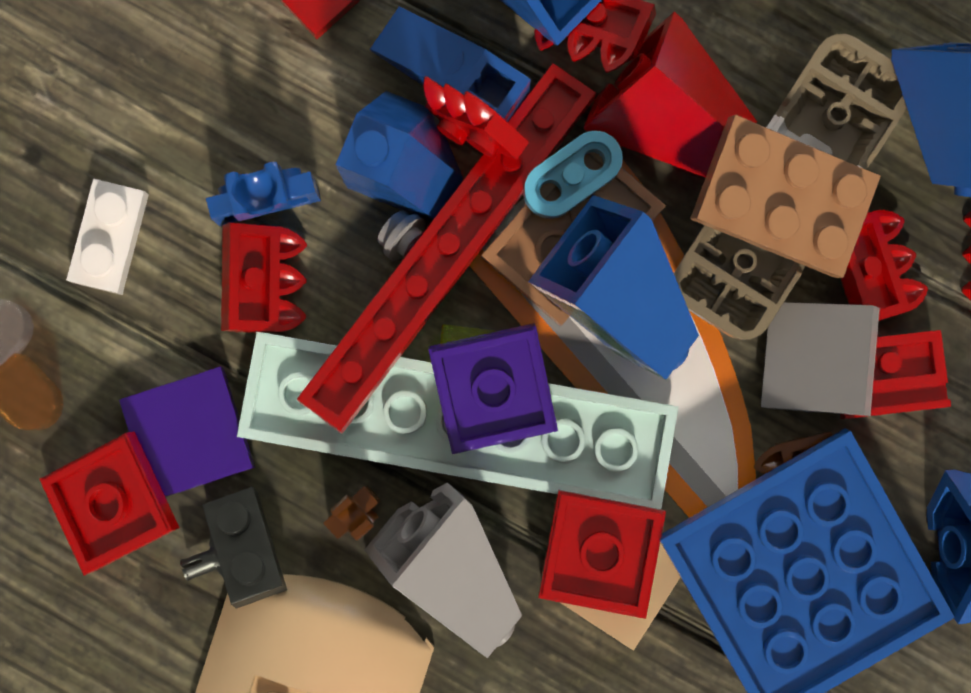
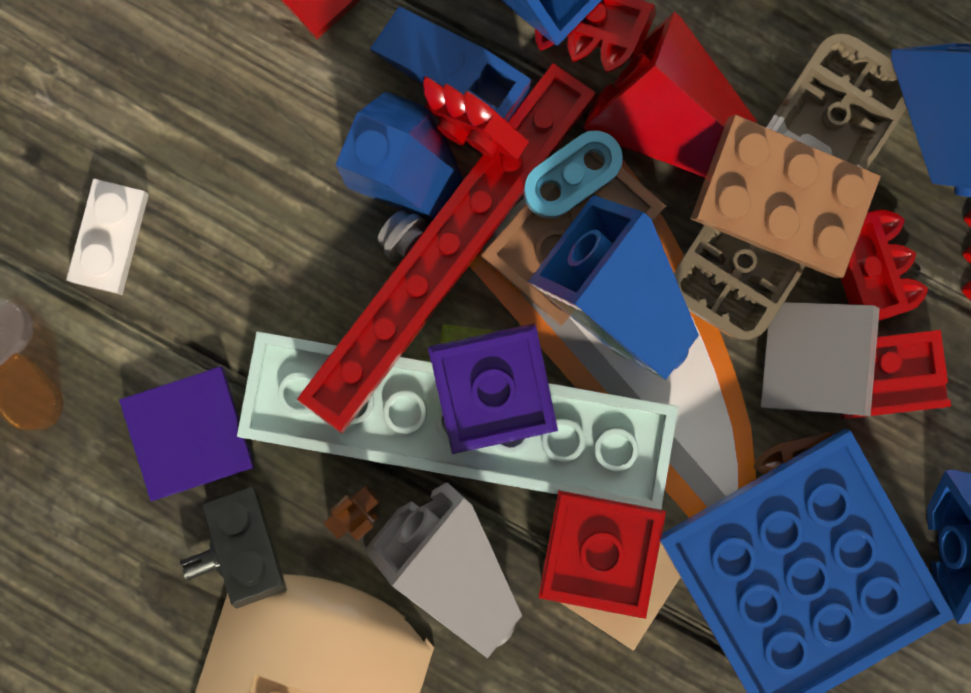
(109, 503): red plate -> none
(256, 278): red plate -> none
(261, 193): blue plate -> none

